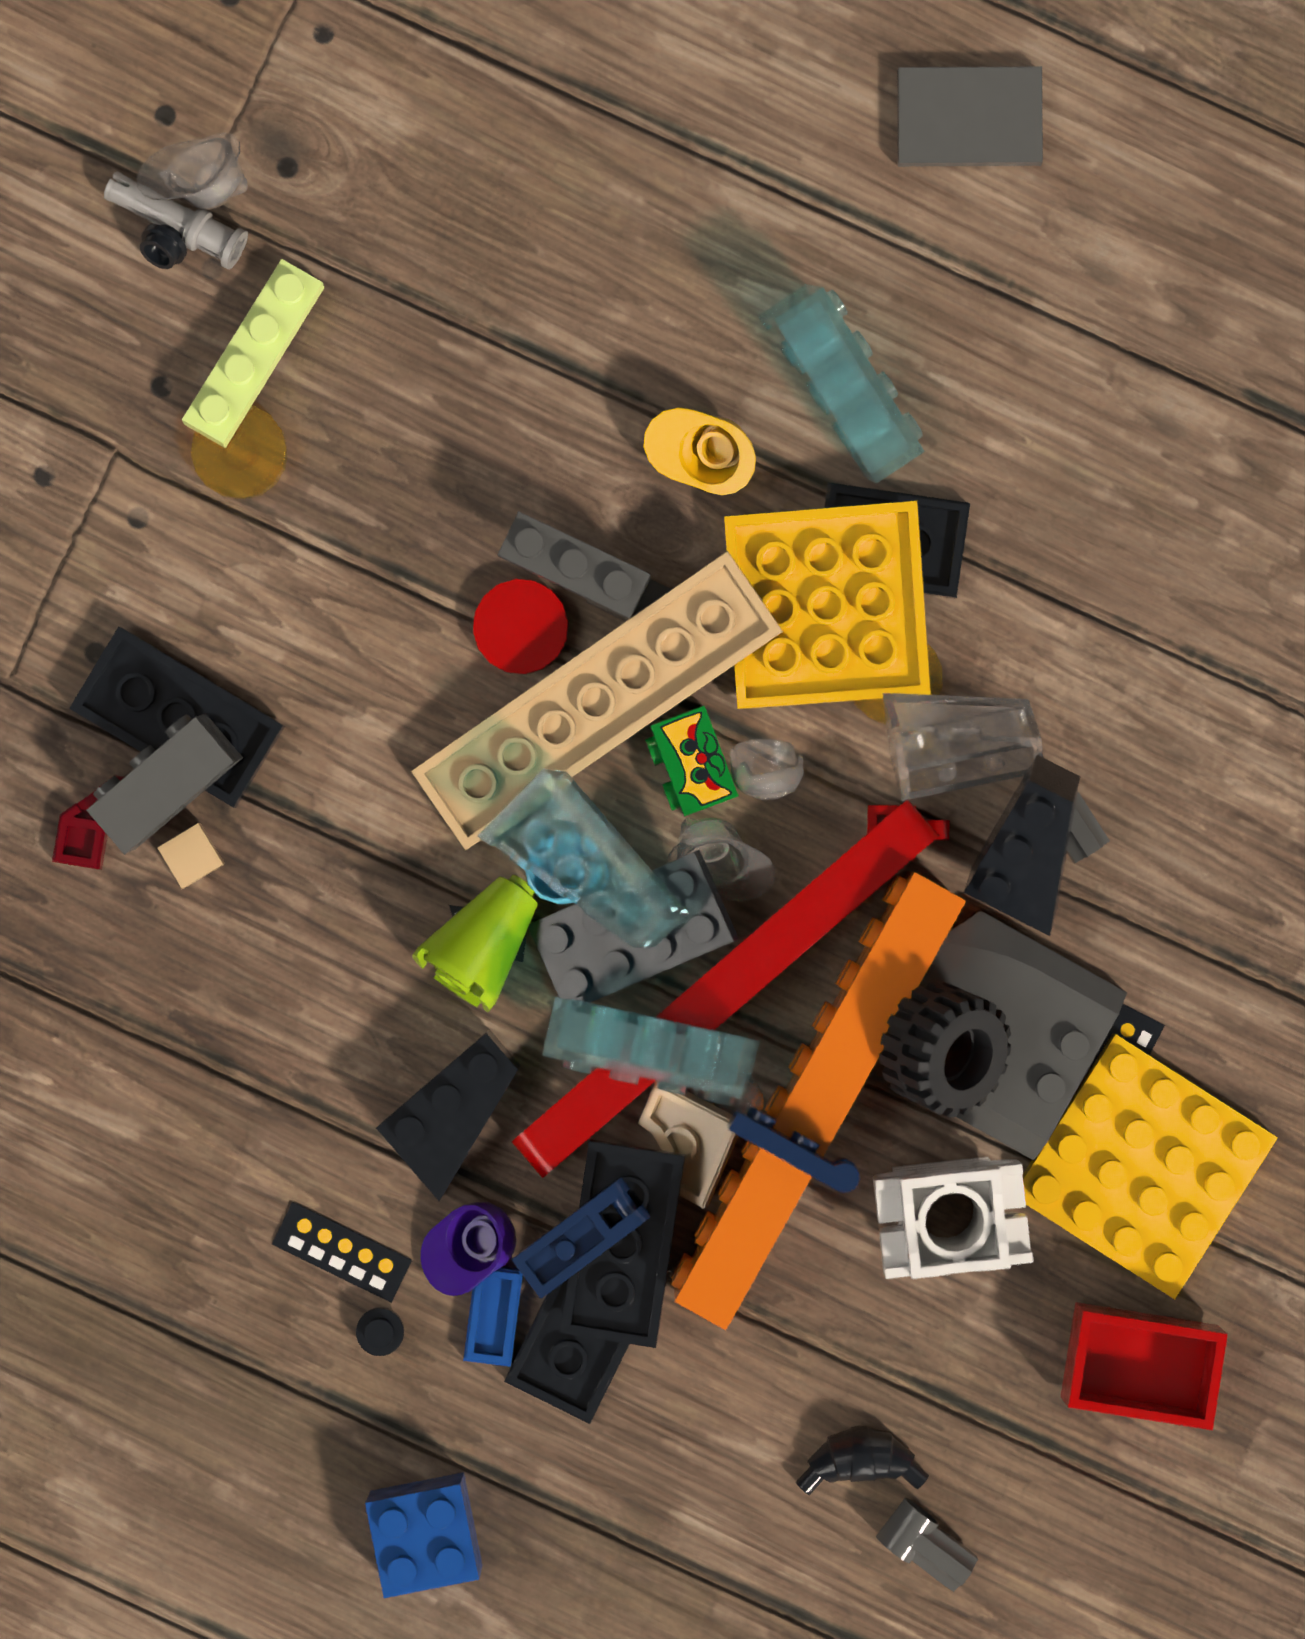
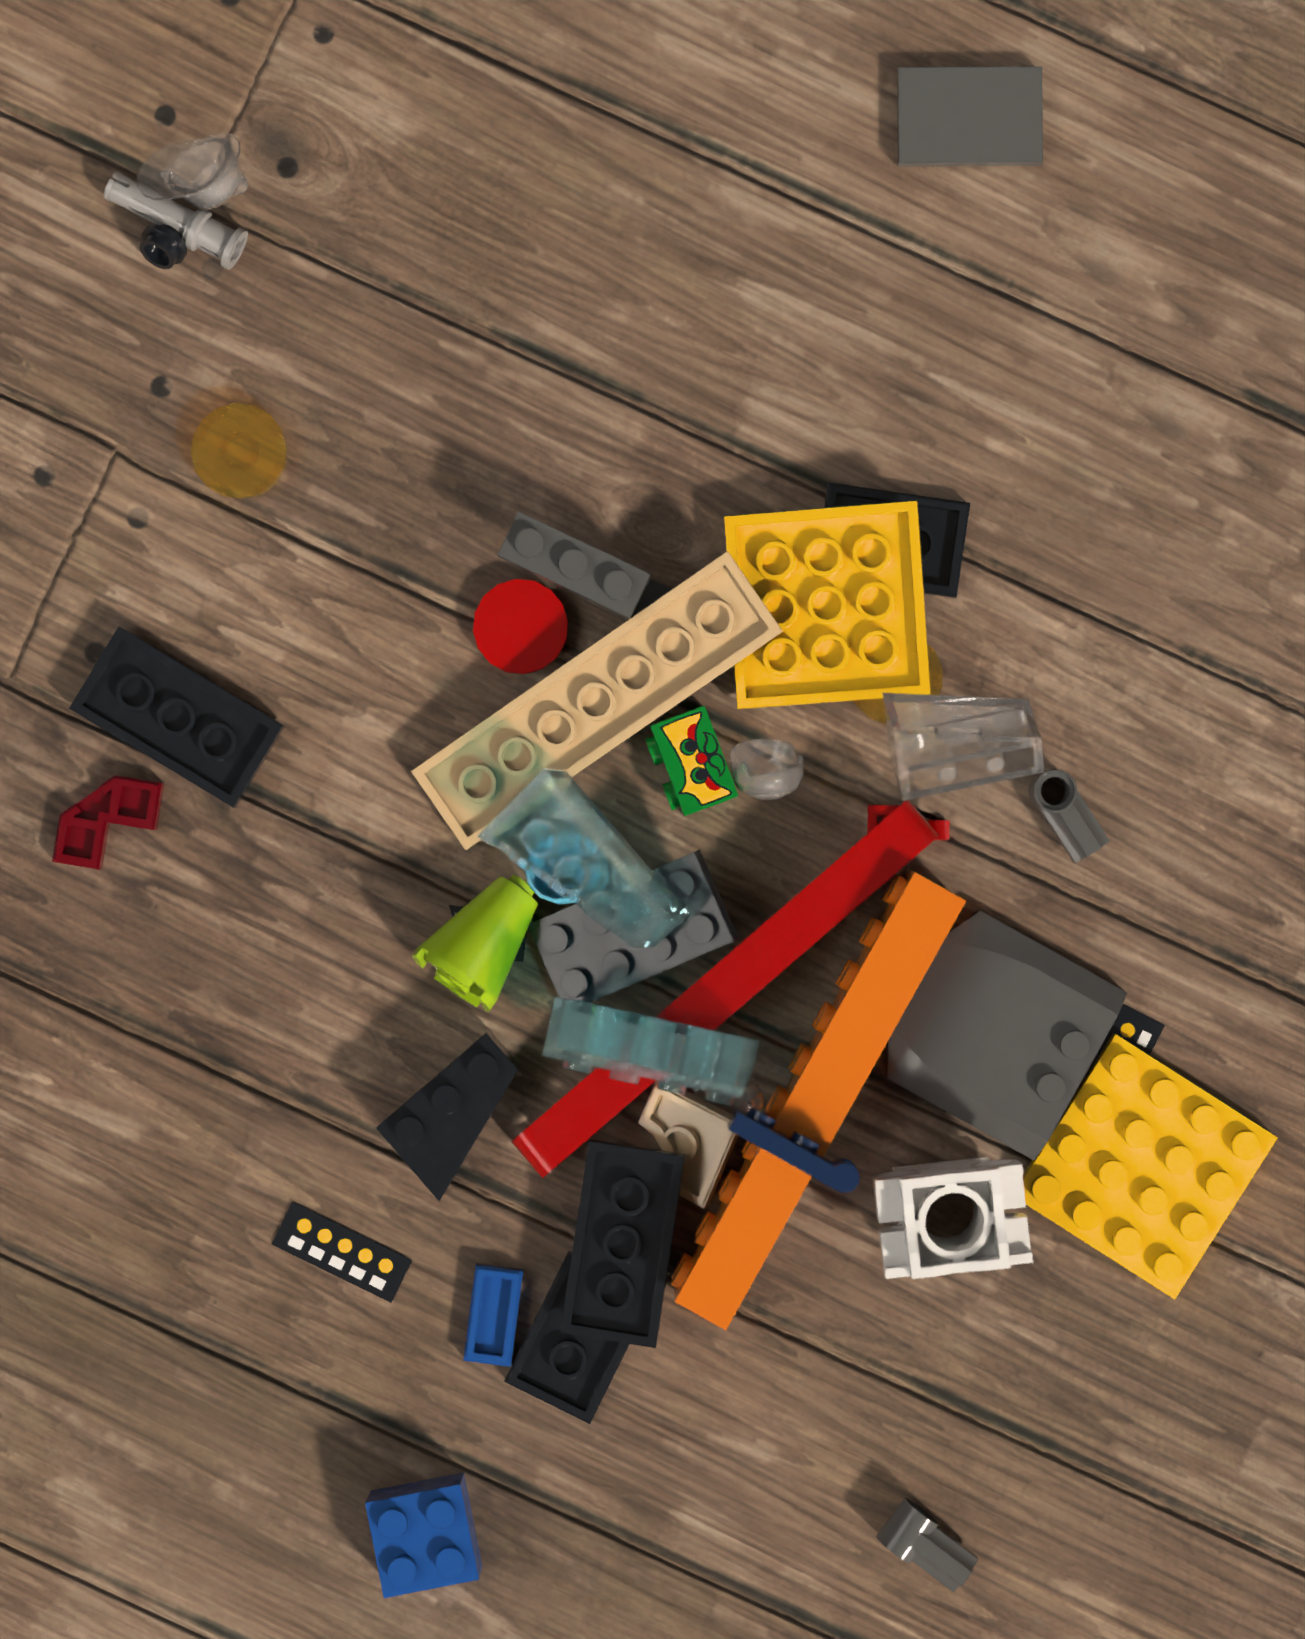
(163, 781): dark grey brick -> none
(191, 855): tan tile -> none
(253, 353): yellowish green plate -> none
(380, 1331): black plate -> none
(467, 1247): dark purple cap -> none
(579, 1239): dark blue plate -> none
(700, 450): yellow piece -> none
(735, 867): clear piece -> none
(845, 381): clear light blue wedge -> none
(861, 1456): black piece -> none
(945, 1049): black tyre -> none
(1027, 849): black wedge -> none
(1144, 1366): red piece -> none

